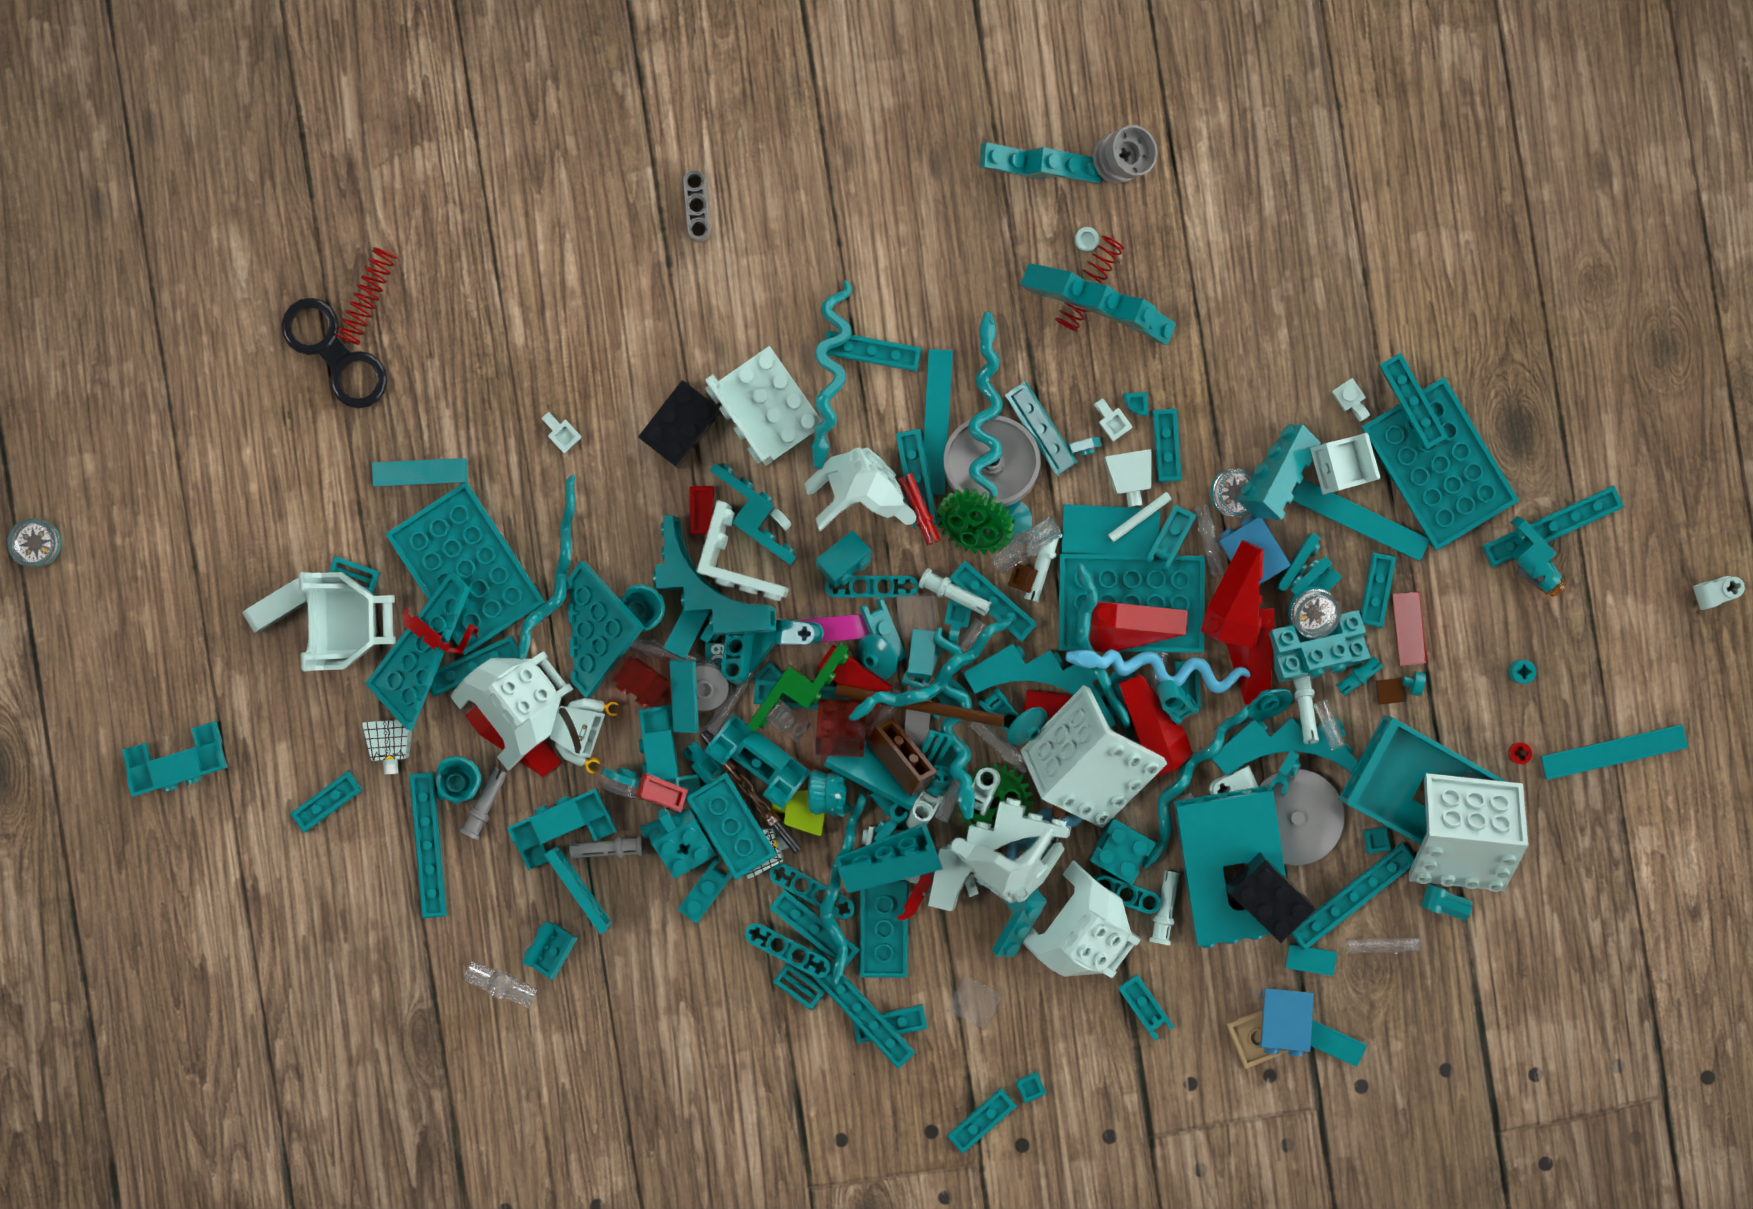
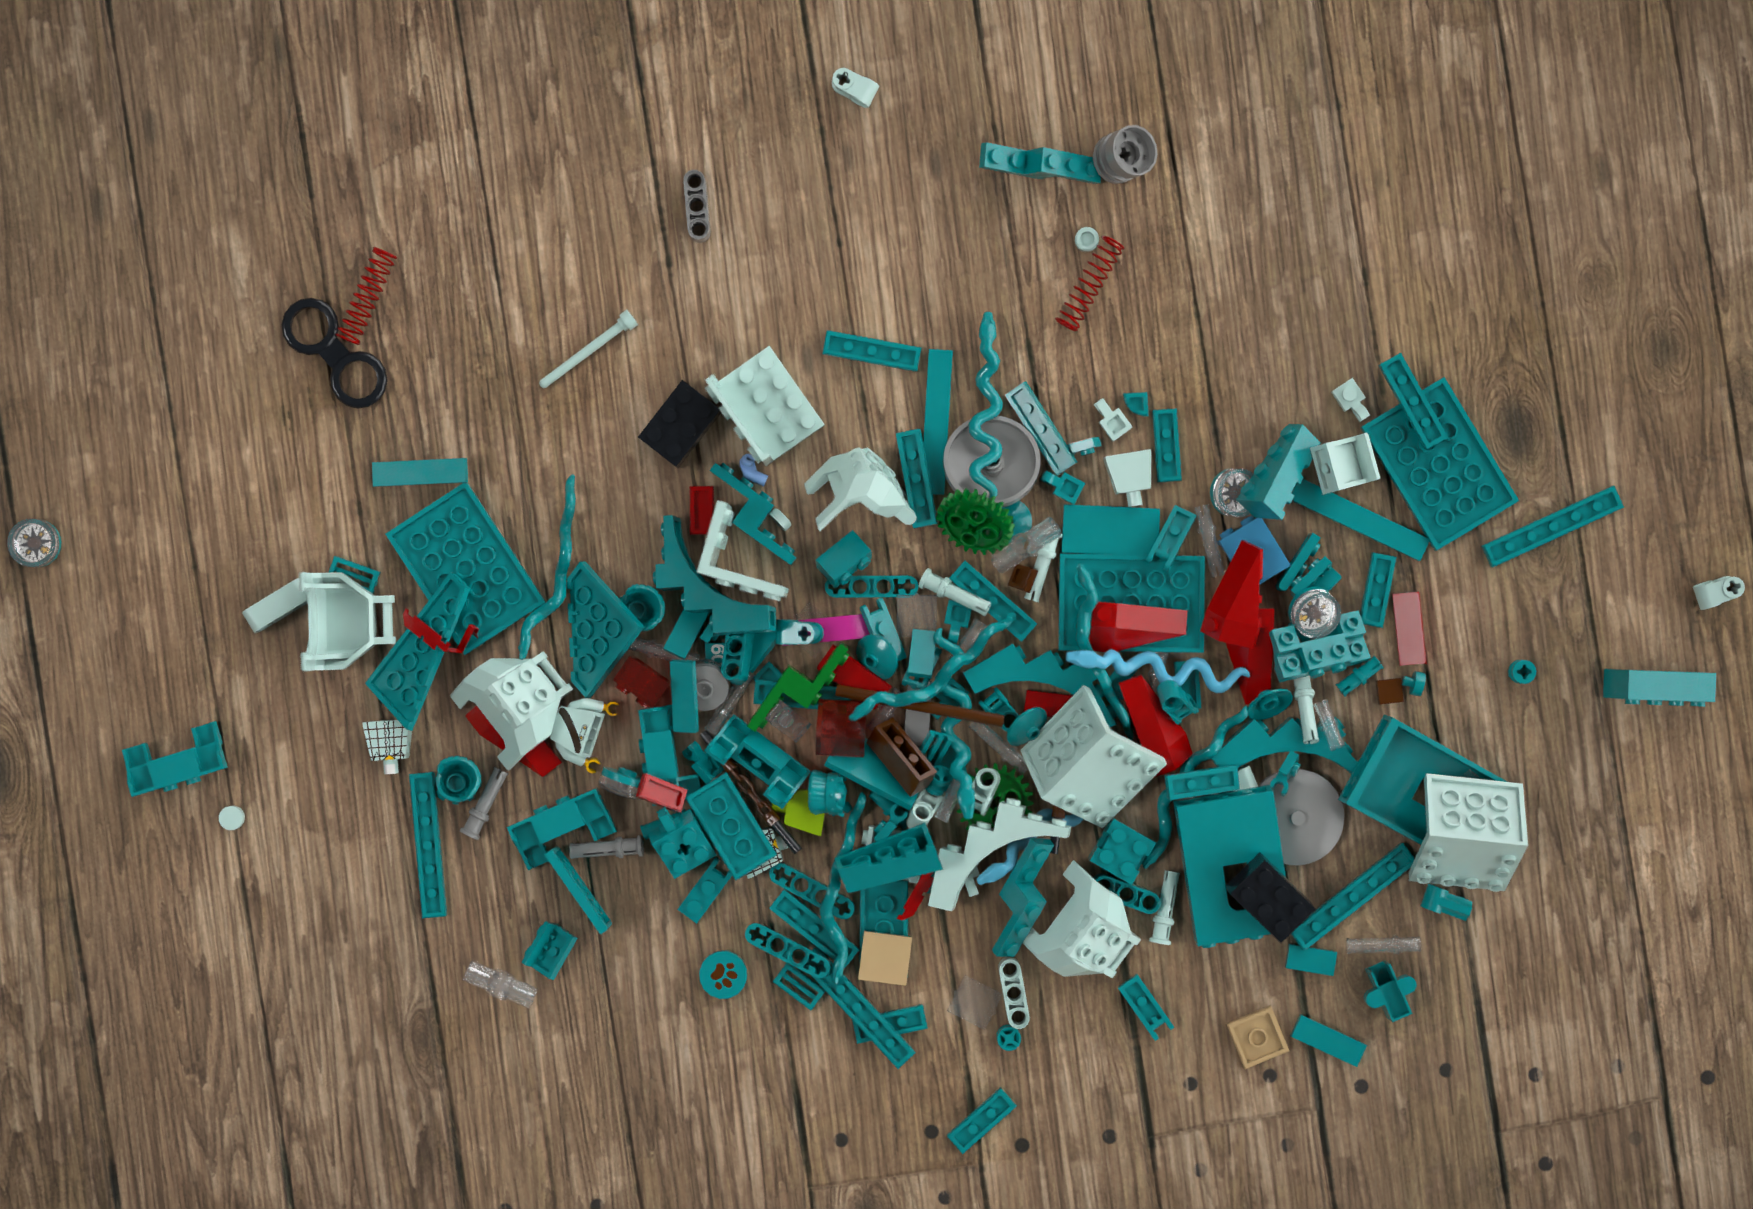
(231, 817): none -> light aqua tile
(326, 801): teal tile -> none
(453, 673): teal tile -> none
(563, 434): light aqua plate -> none
(624, 323): none -> light aqua piece
(723, 974): none -> teal tile
(749, 470): none -> light blue arm
(820, 445): teal animal -> none
(857, 87): none -> light aqua piece
(885, 958): none -> tan tile
(923, 518): red pin -> none
(1008, 878): light aqua piece -> none
(1011, 1041): none -> teal wheel
(1018, 1003): none -> light aqua beam
(1030, 1087): teal tile -> none
(1066, 486): none -> teal plate
(1100, 299): teal arch -> none
(1139, 517): light aqua bar -> none
(1202, 782): none -> teal plate
(1286, 1021): dark azure panel -> none
(1376, 840): teal tile -> none
(1389, 991): none -> teal piece
(1523, 746): red bush -> none
(1534, 559): teal plate -> none
(1613, 752): teal tile -> none
(1660, 686): none -> teal wedge

